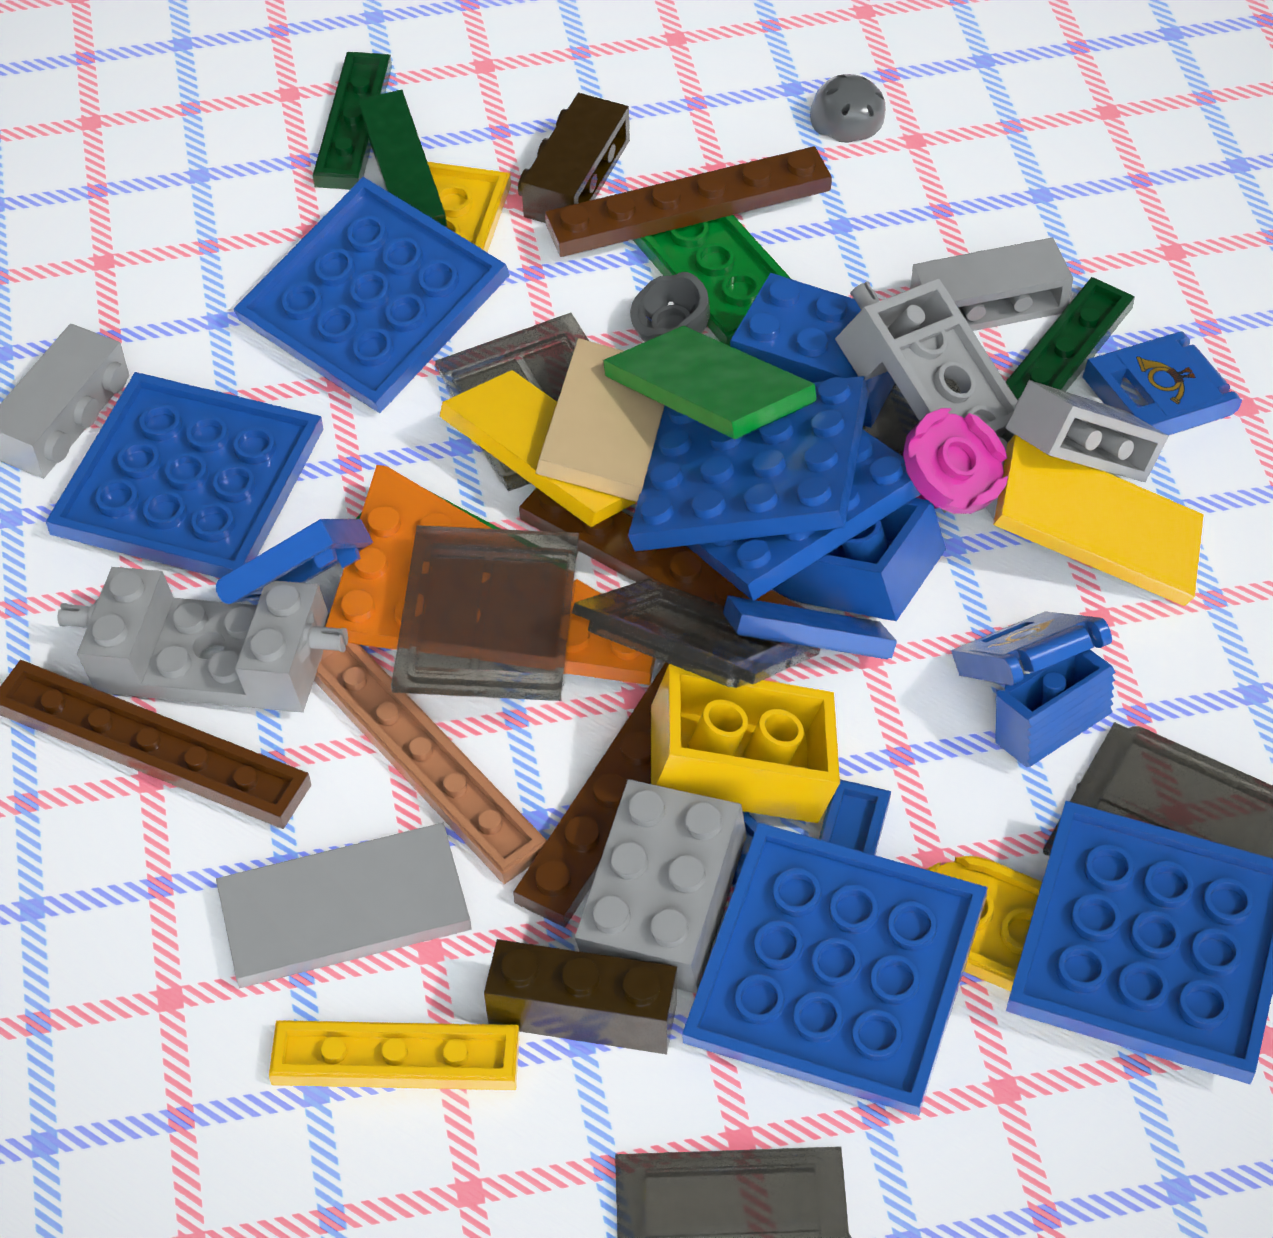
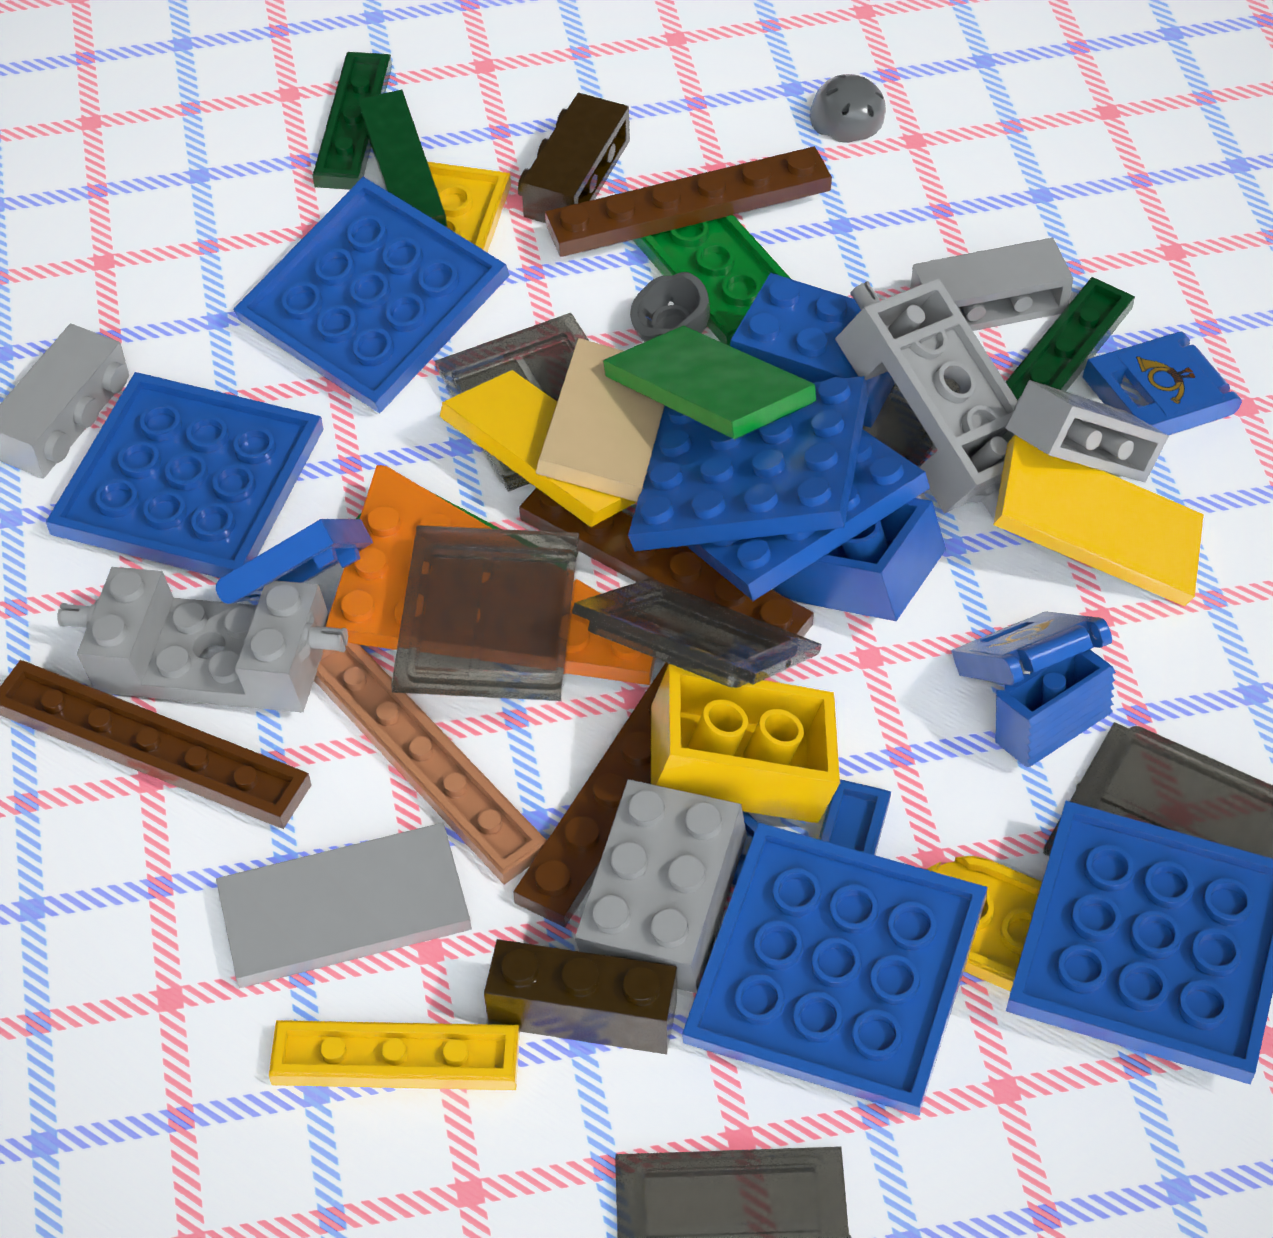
(809, 628): blue tile -> none
(955, 461): dark pink tile -> none

